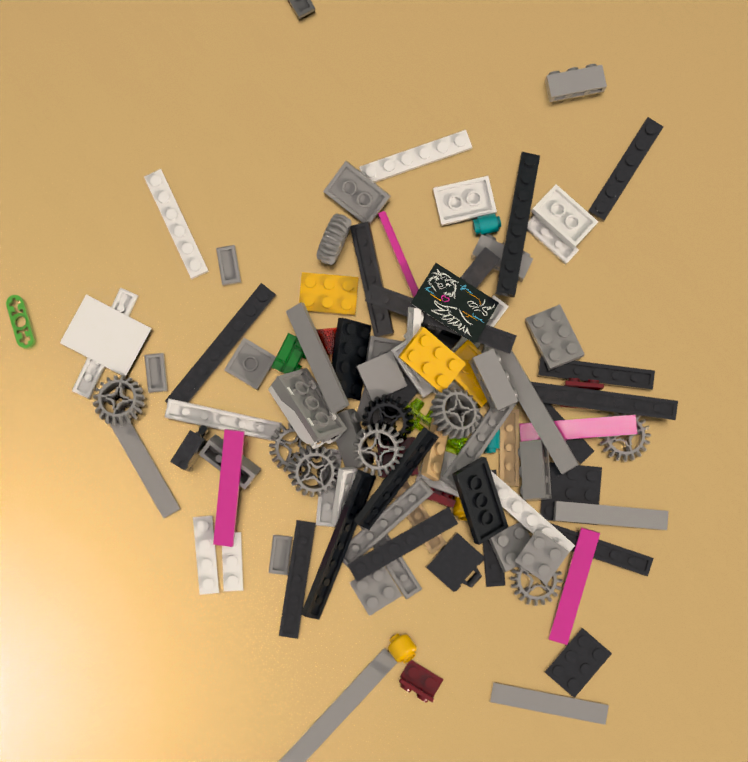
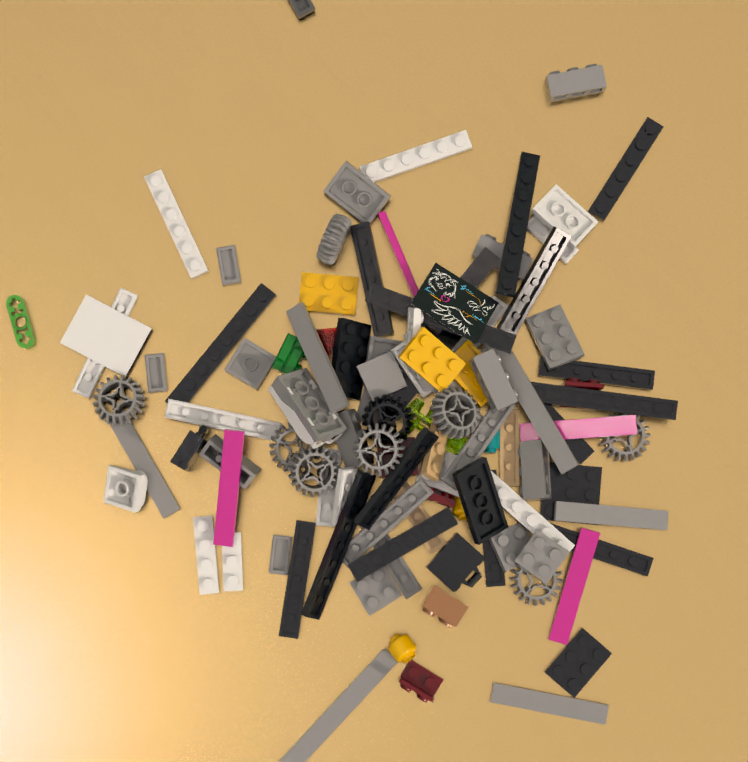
(125, 488): none -> white slope
(444, 606): none -> medium nougat brick
(464, 200): white plate -> none
(486, 224): teal brick -> none
(534, 281): none -> plate

